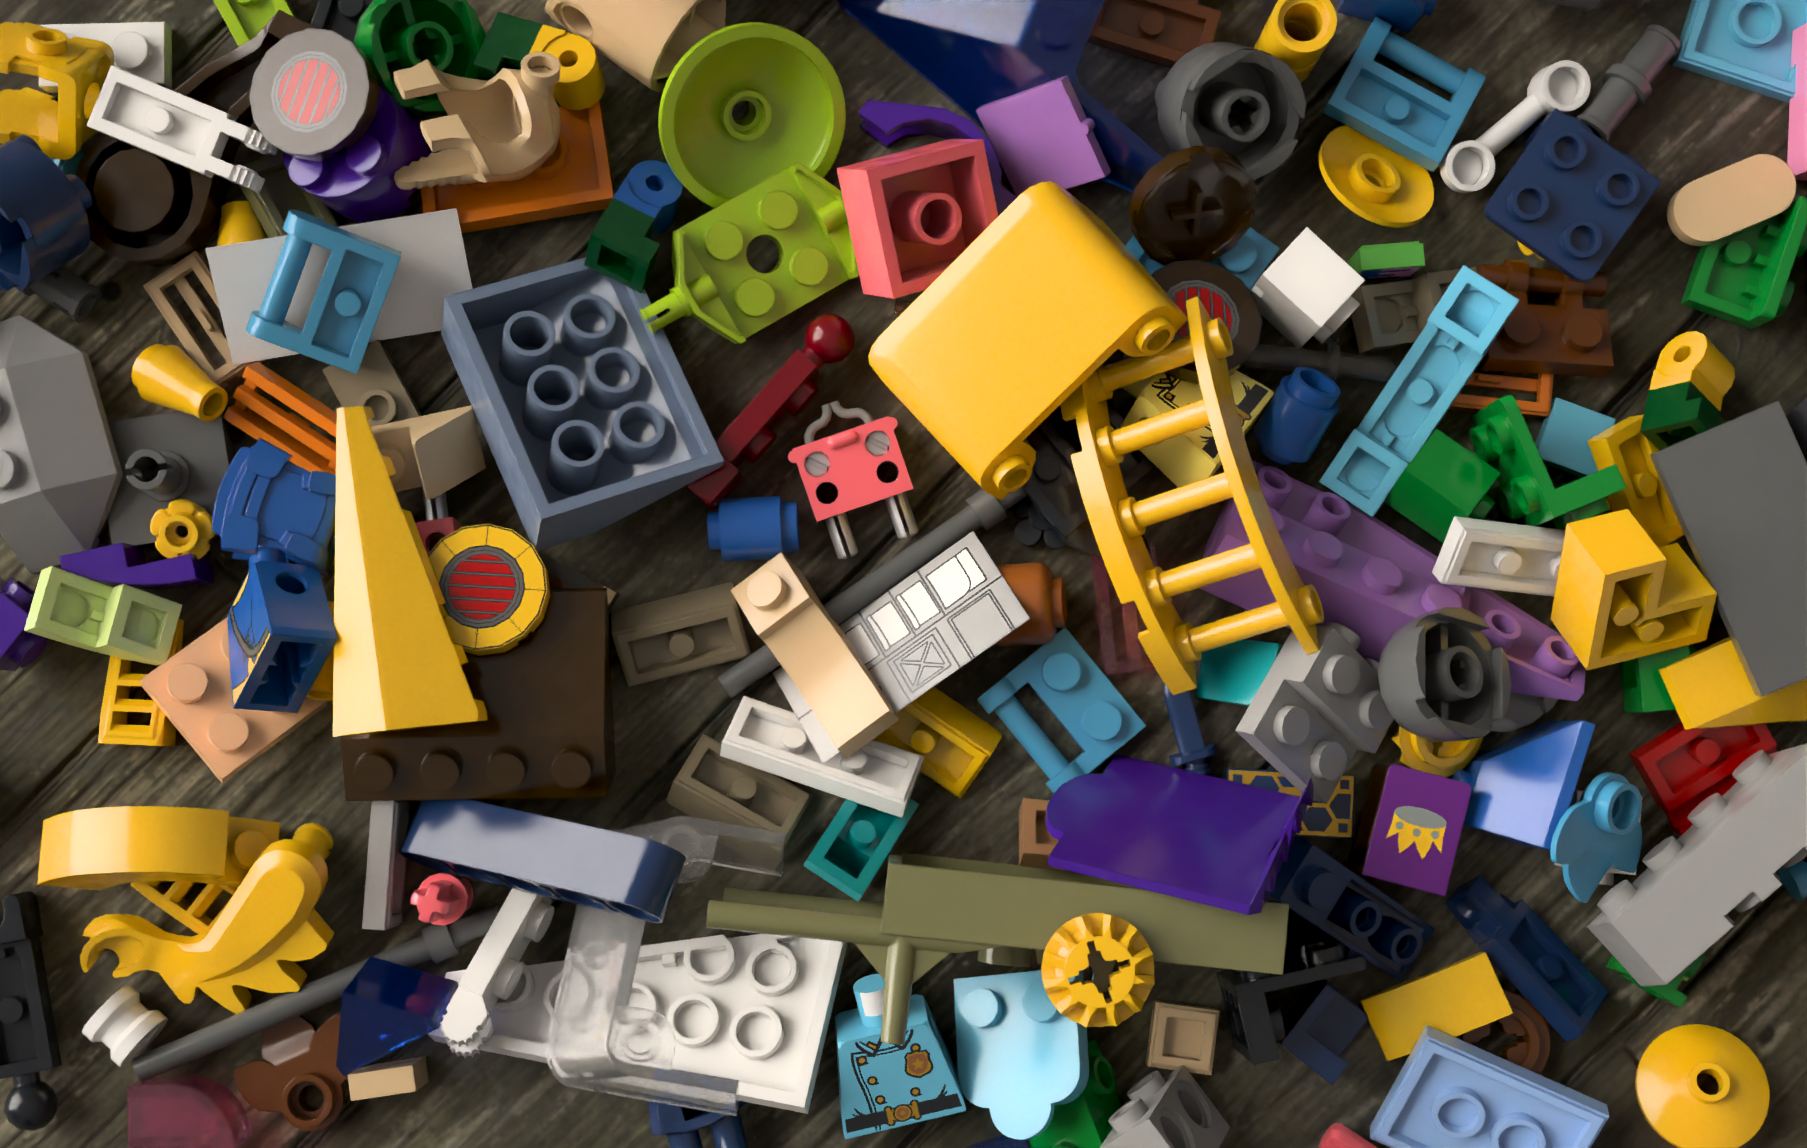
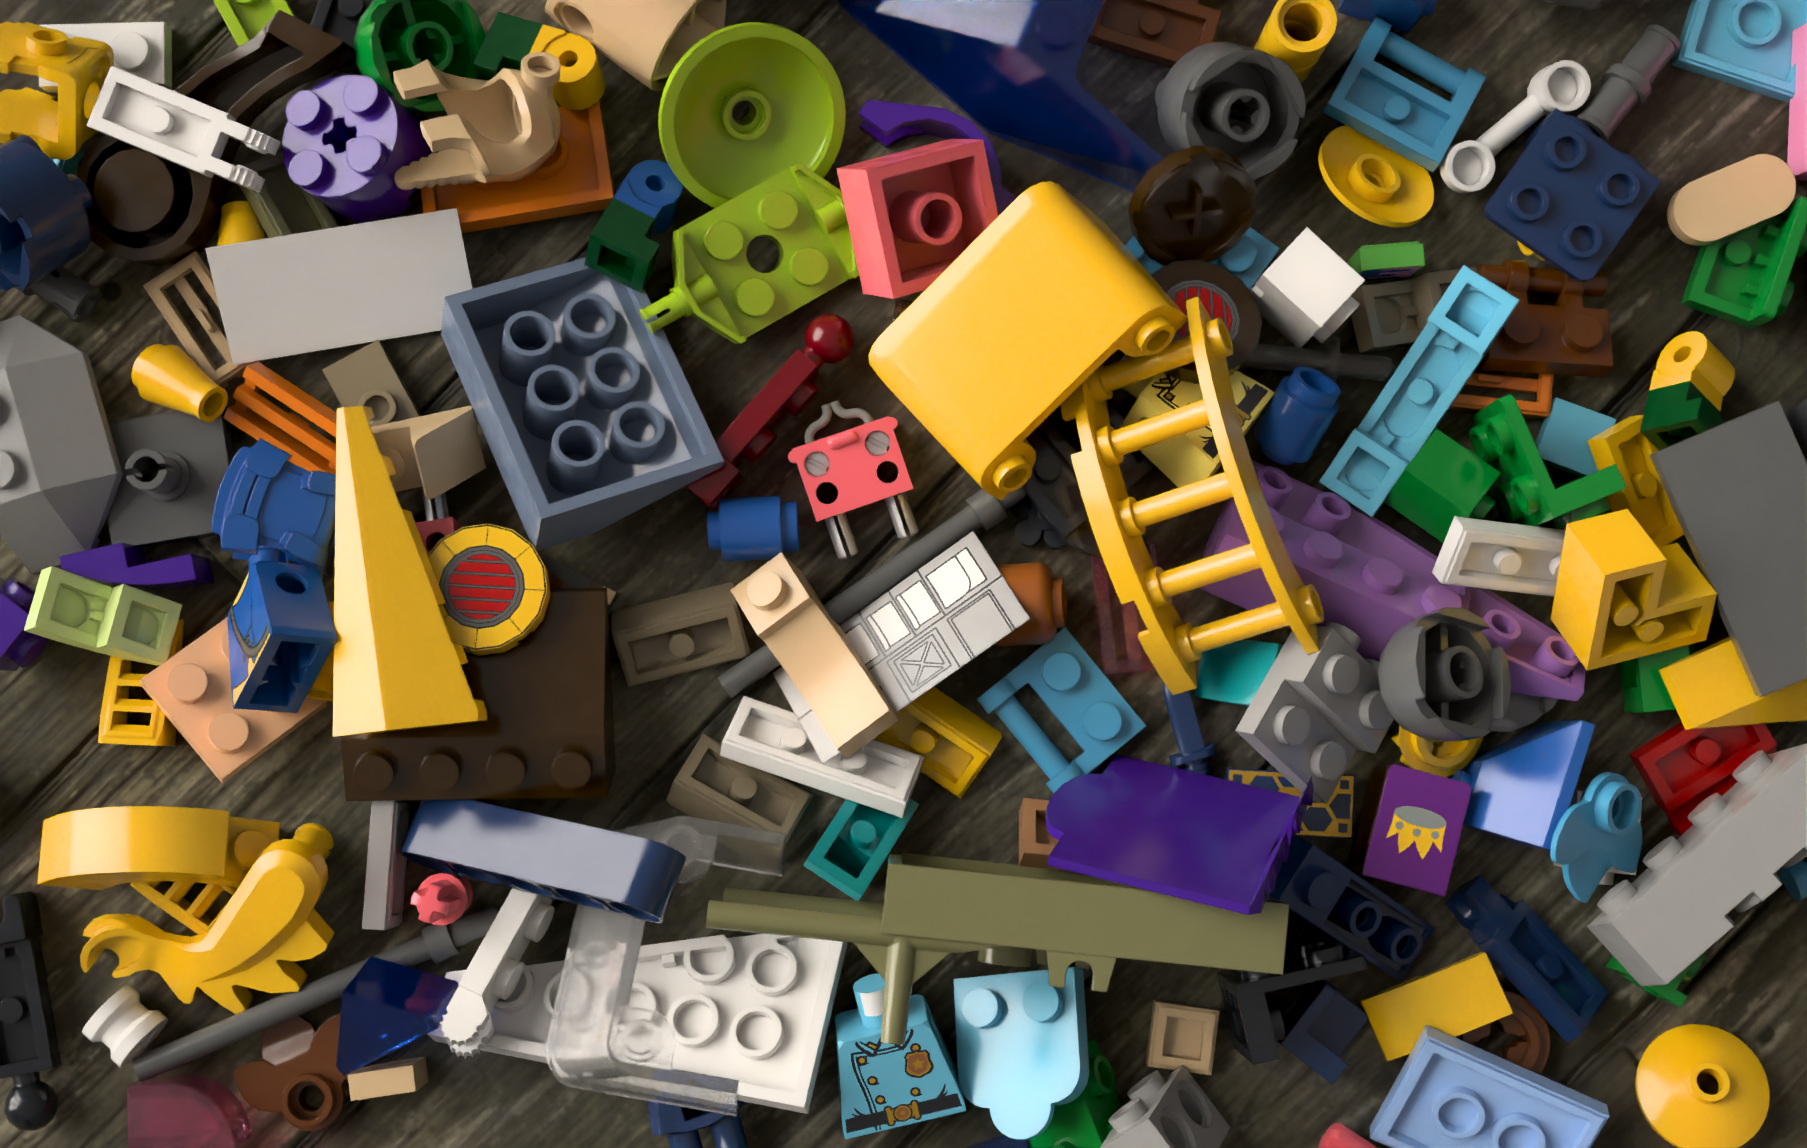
(184, 513): yellow plate -> none
(314, 94): tile -> none
(344, 302): dark azure plate -> none
(1044, 137): medium lavender piece -> none
(1068, 954): yellow gear -> none

